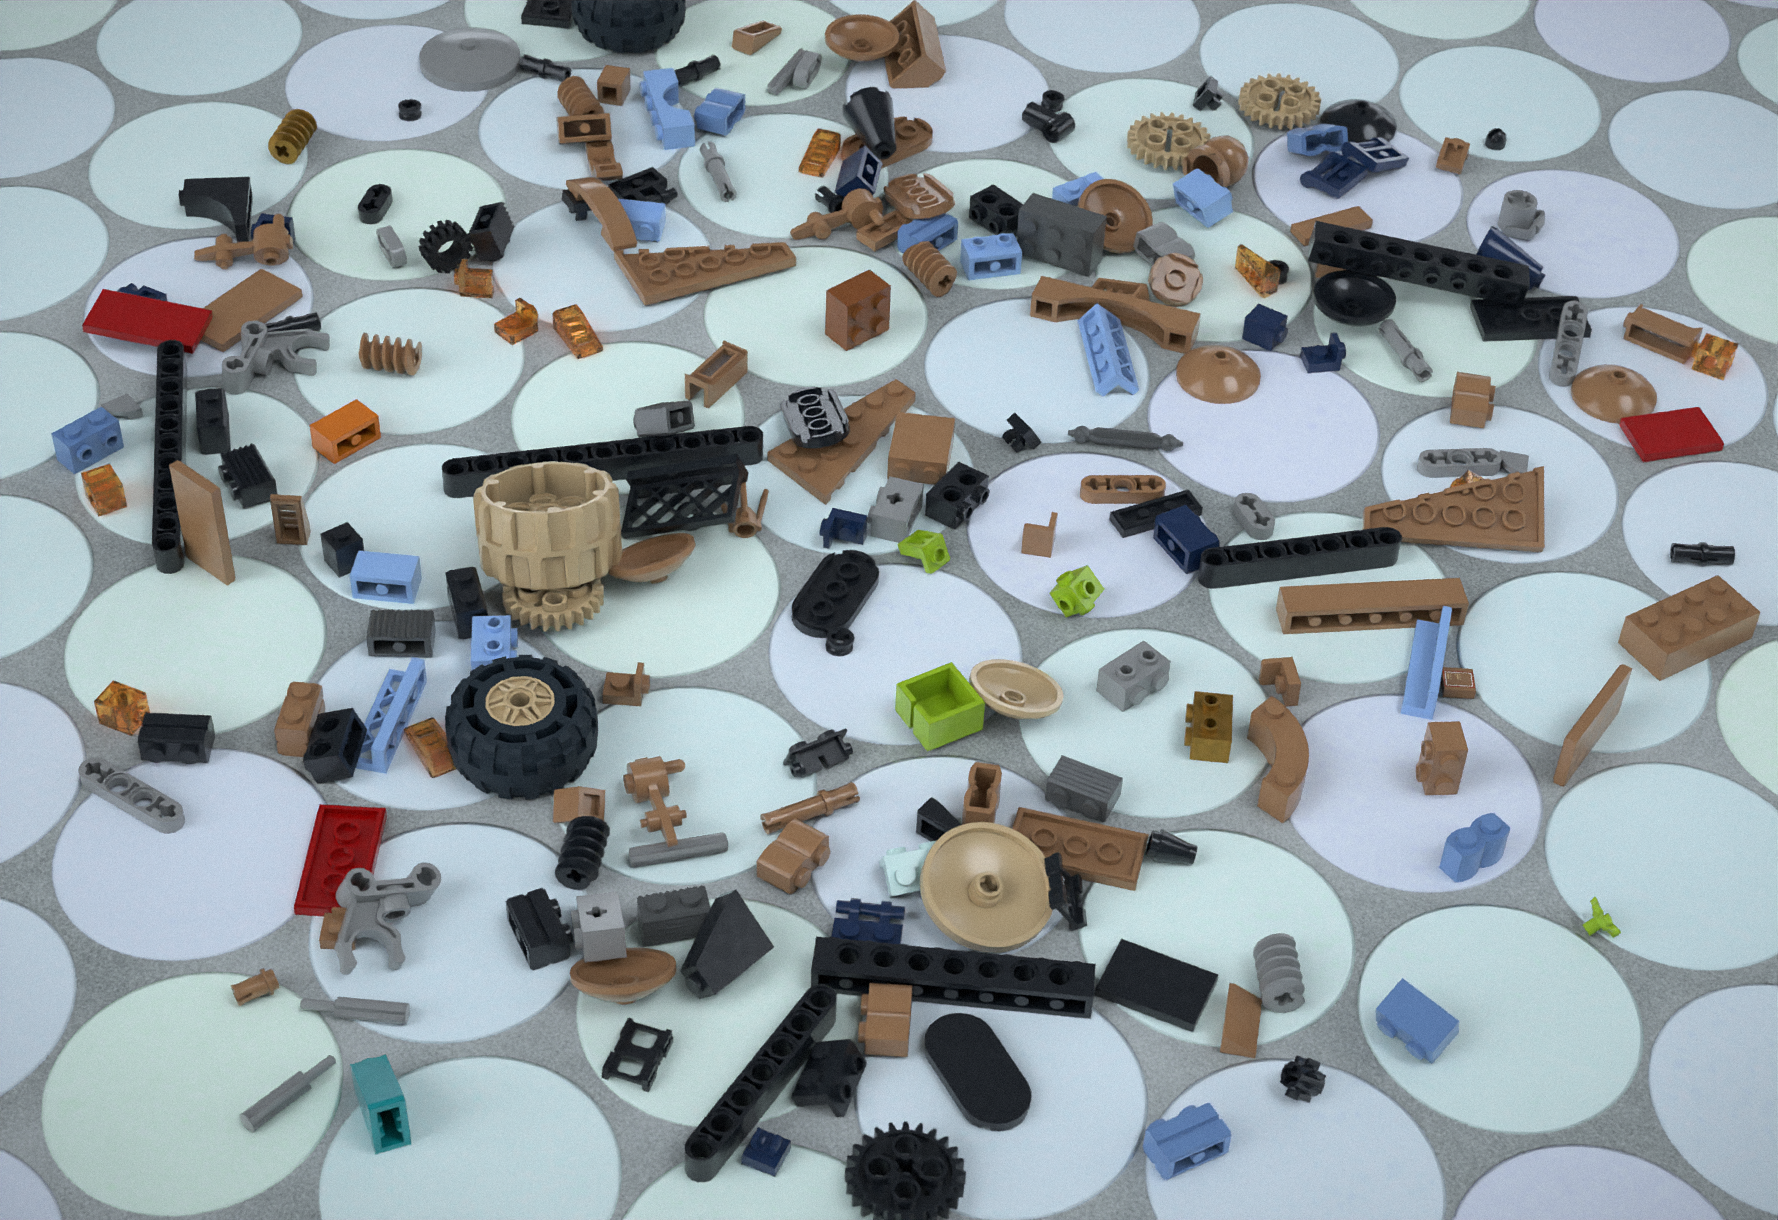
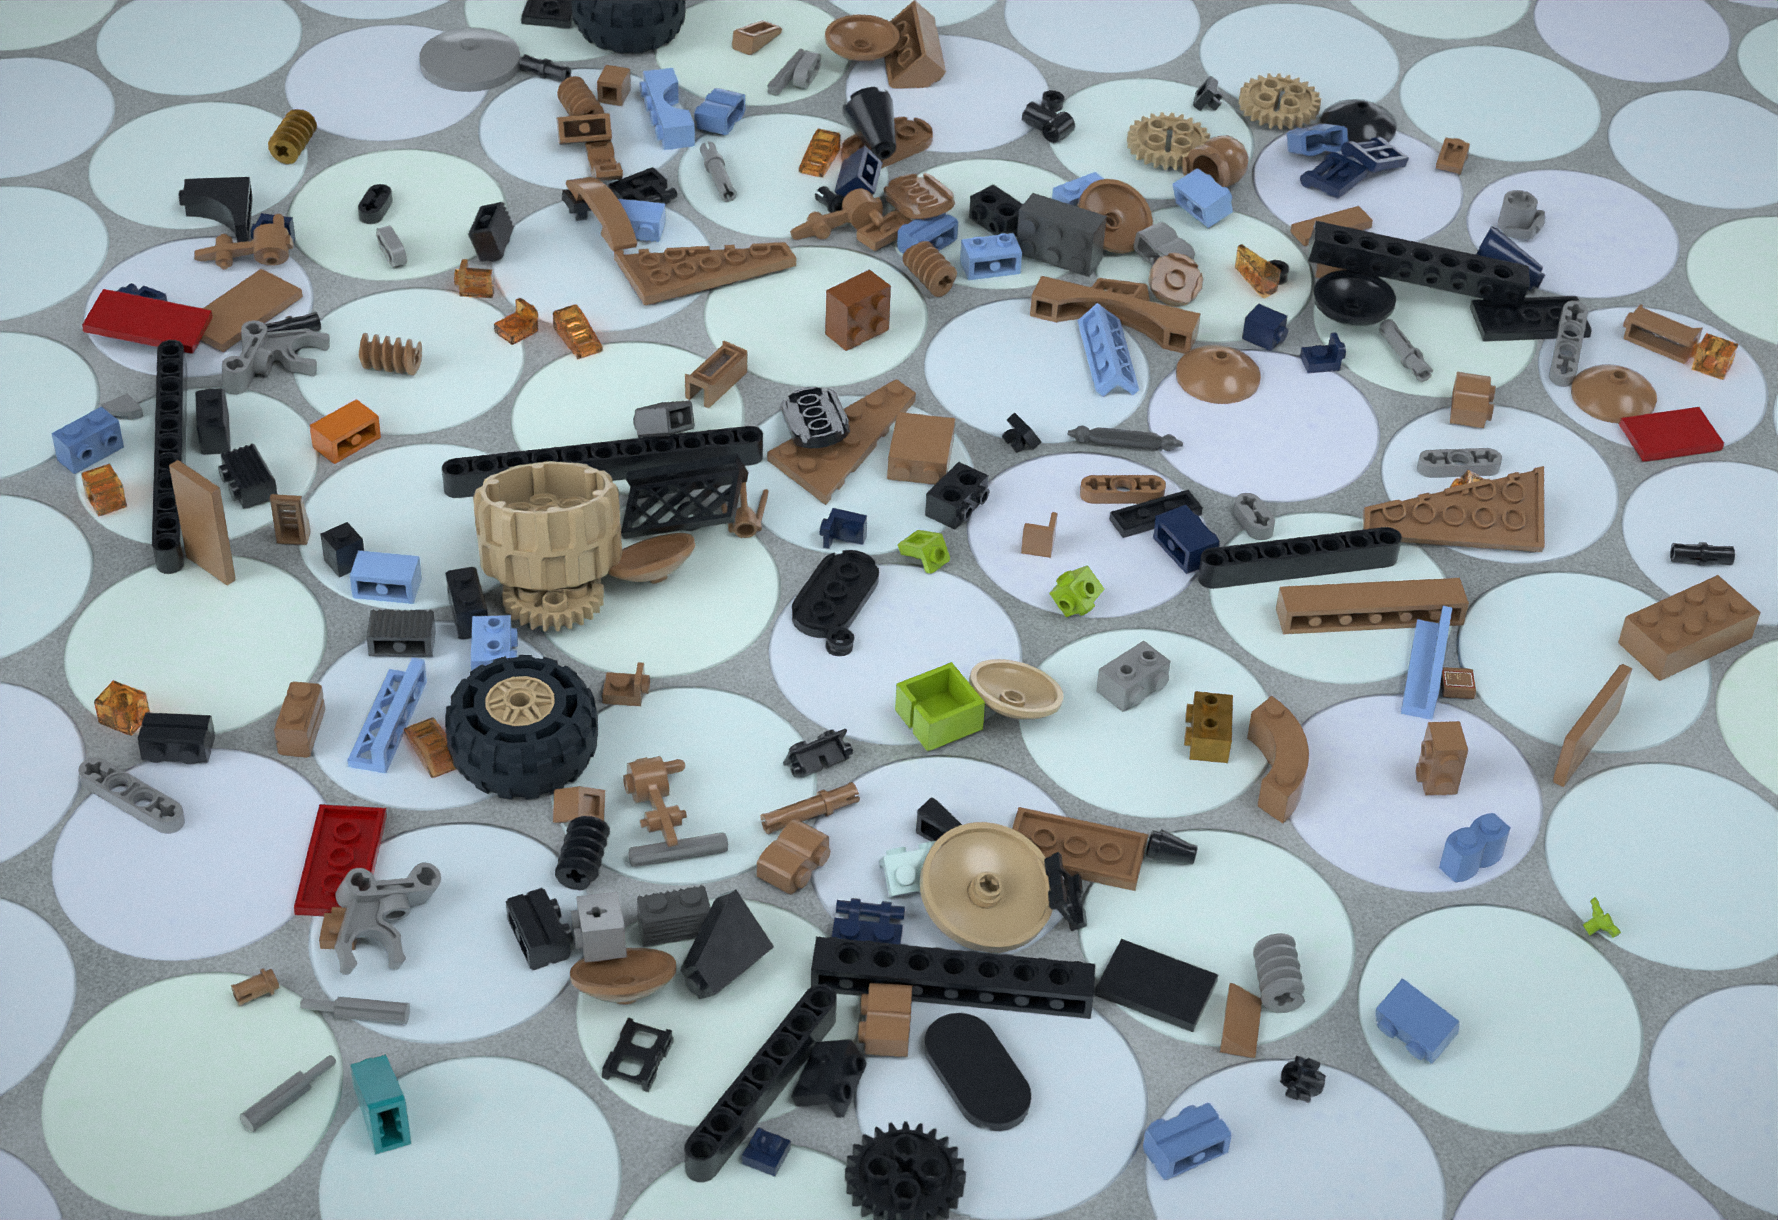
(334, 745): black brick -> none
(409, 110): black bush -> none
(439, 236): black tyre -> none
(697, 69): black pin -> none
(896, 509): light grey brick -> none
(982, 793): medium nougat brick -> none
(1083, 788): dark grey brick -> none
(1285, 677): medium nougat bracket -> none
(1496, 139): black hinge -> none
(1514, 461): light grey tile -> none

